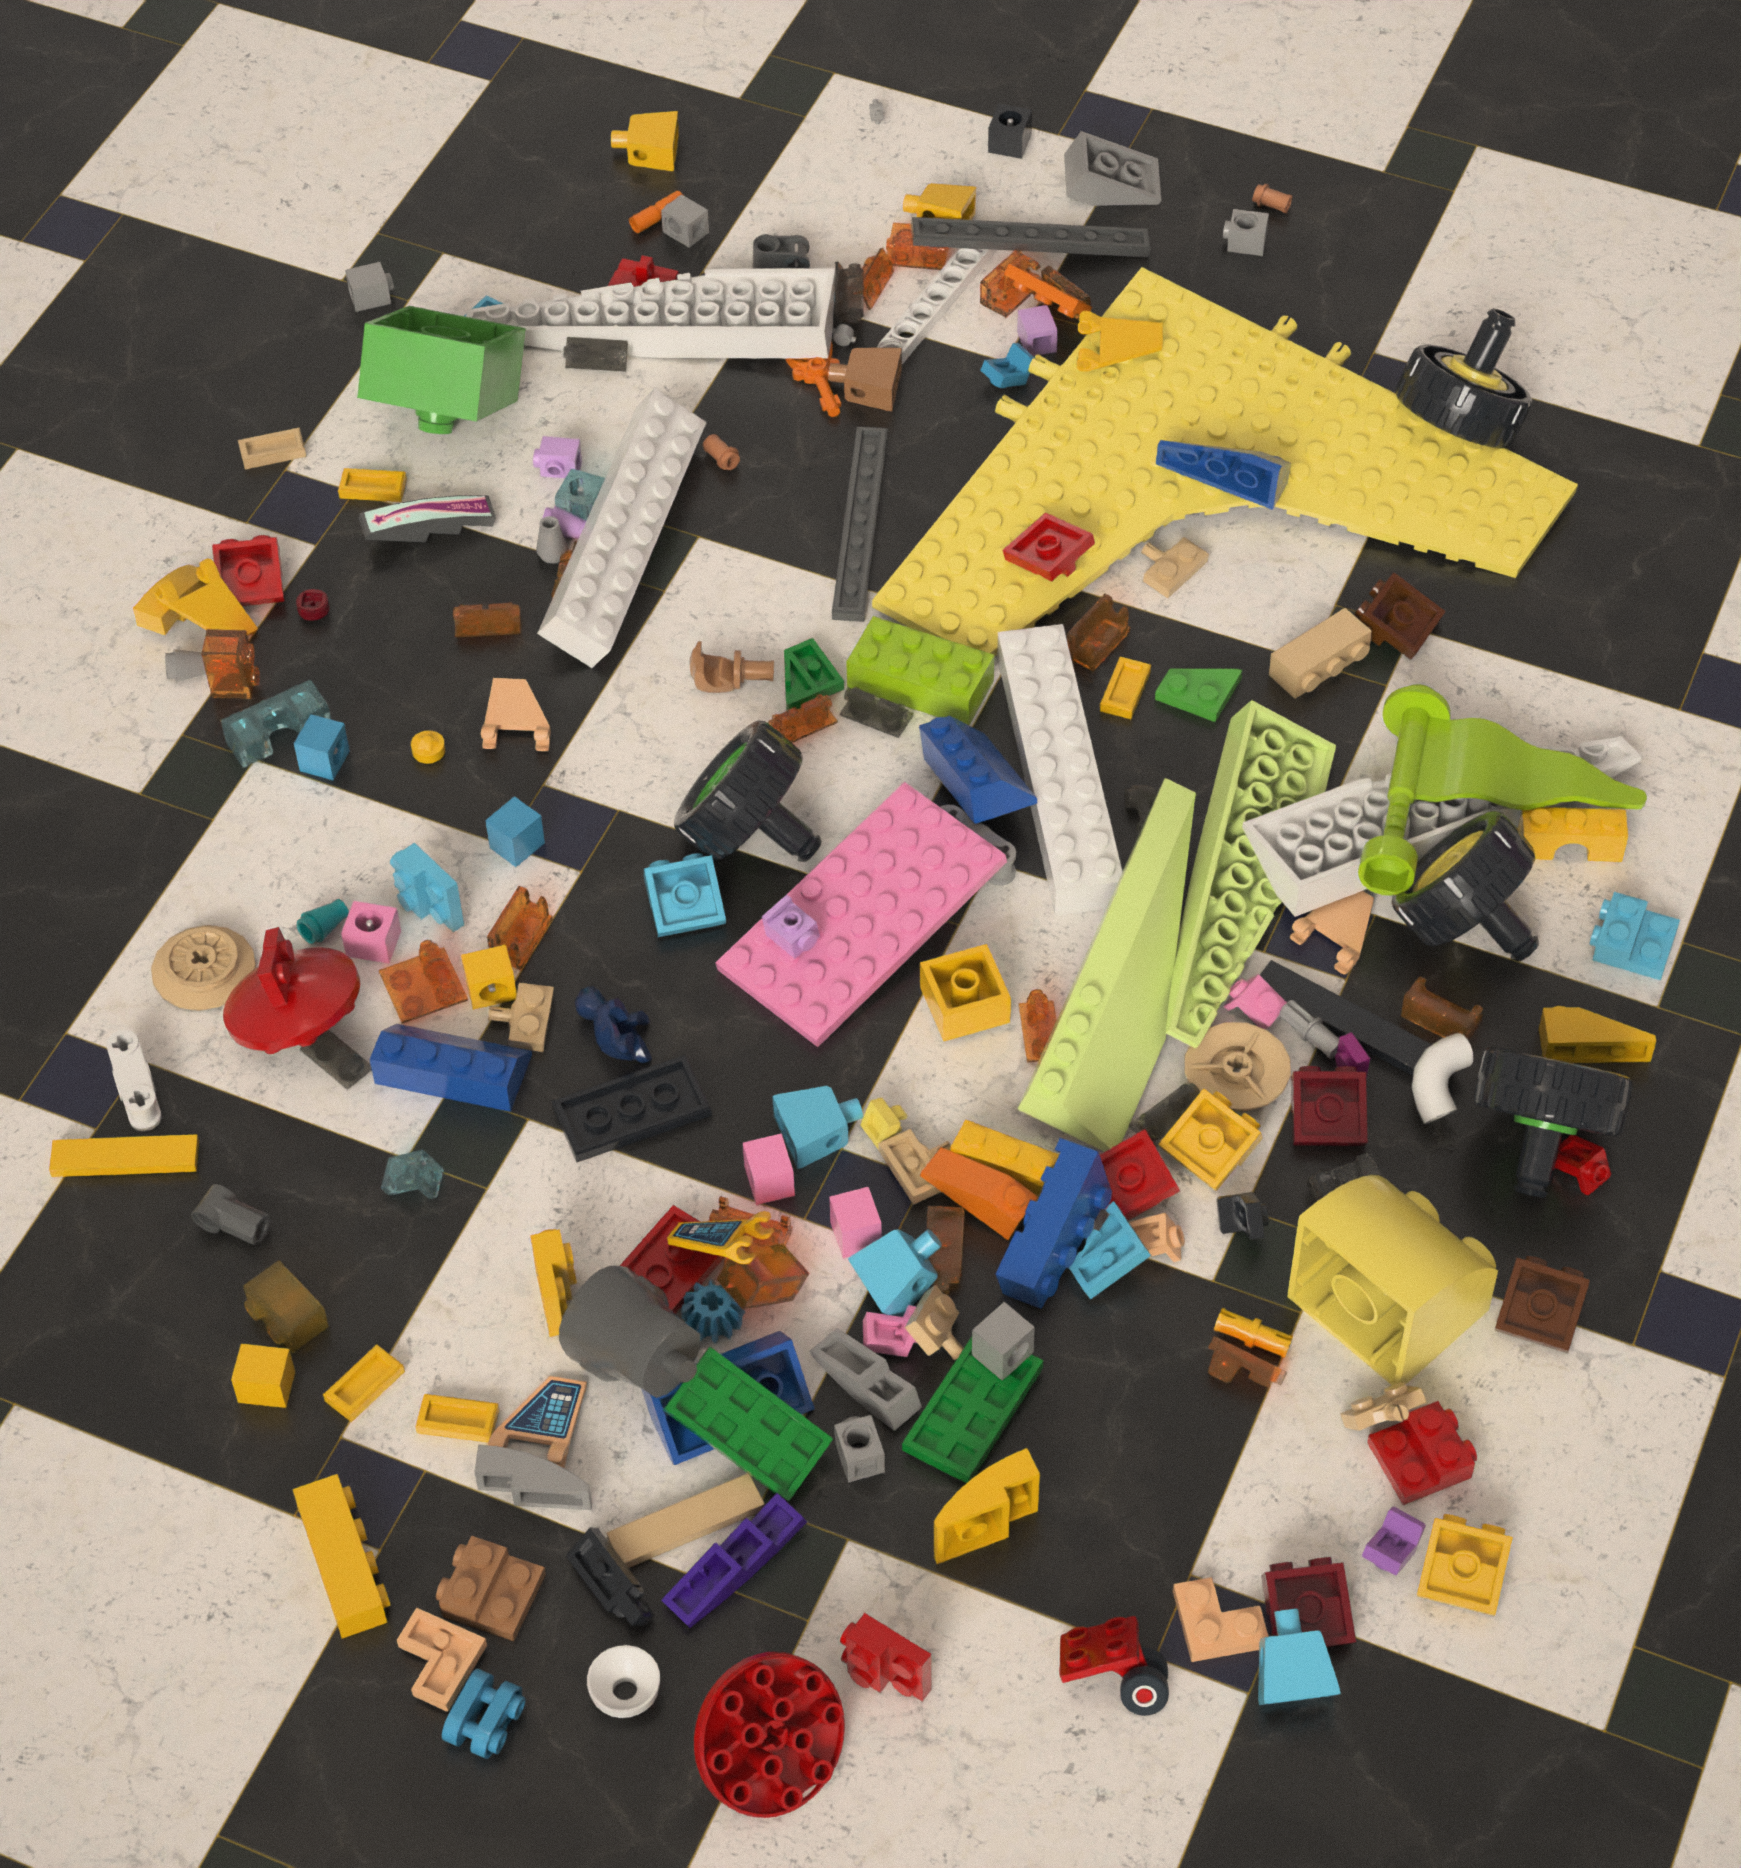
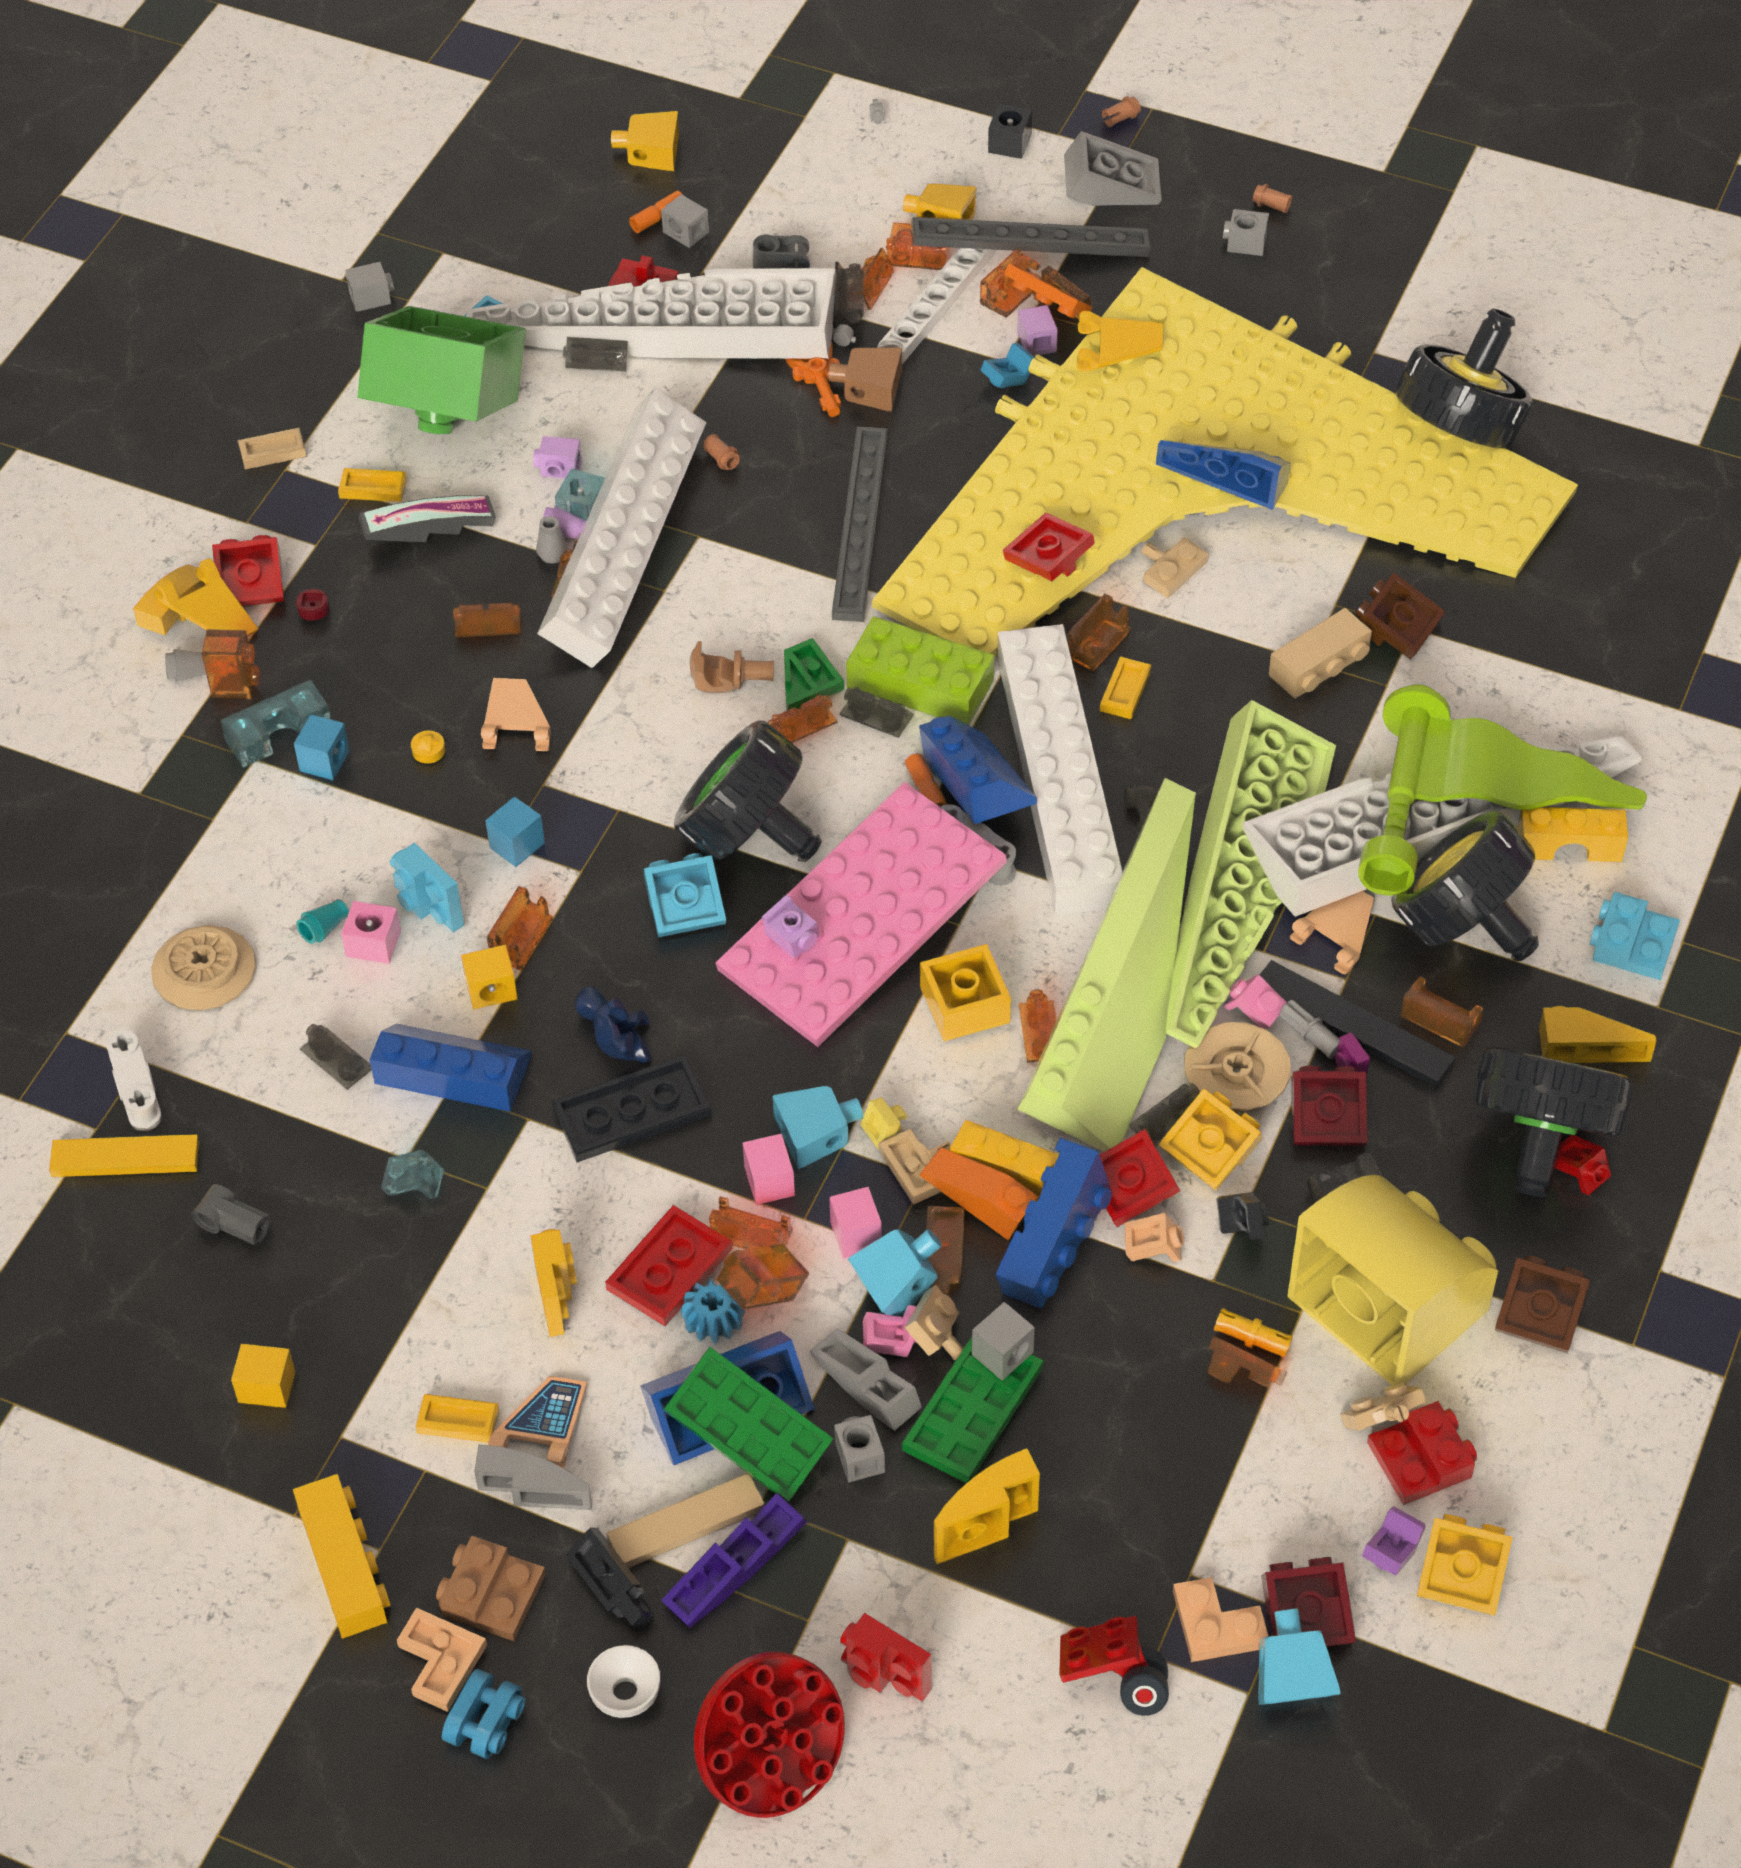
(285, 1307): clear yellow brick -> none
(290, 996): red bracket -> none
(364, 1383): yellow tile -> none
(423, 983): clear orange hinge -> none
(527, 1016): tan plate -> none
(628, 1333): dark grey torso -> none
(722, 1237): yellow flag -> none
(924, 779): none -> orange piece
(1108, 1253): medium azure wing -> none
(1127, 108): none -> nougat pin
(1199, 690): bright green wing -> none
(1433, 1073): white cylinder -> none

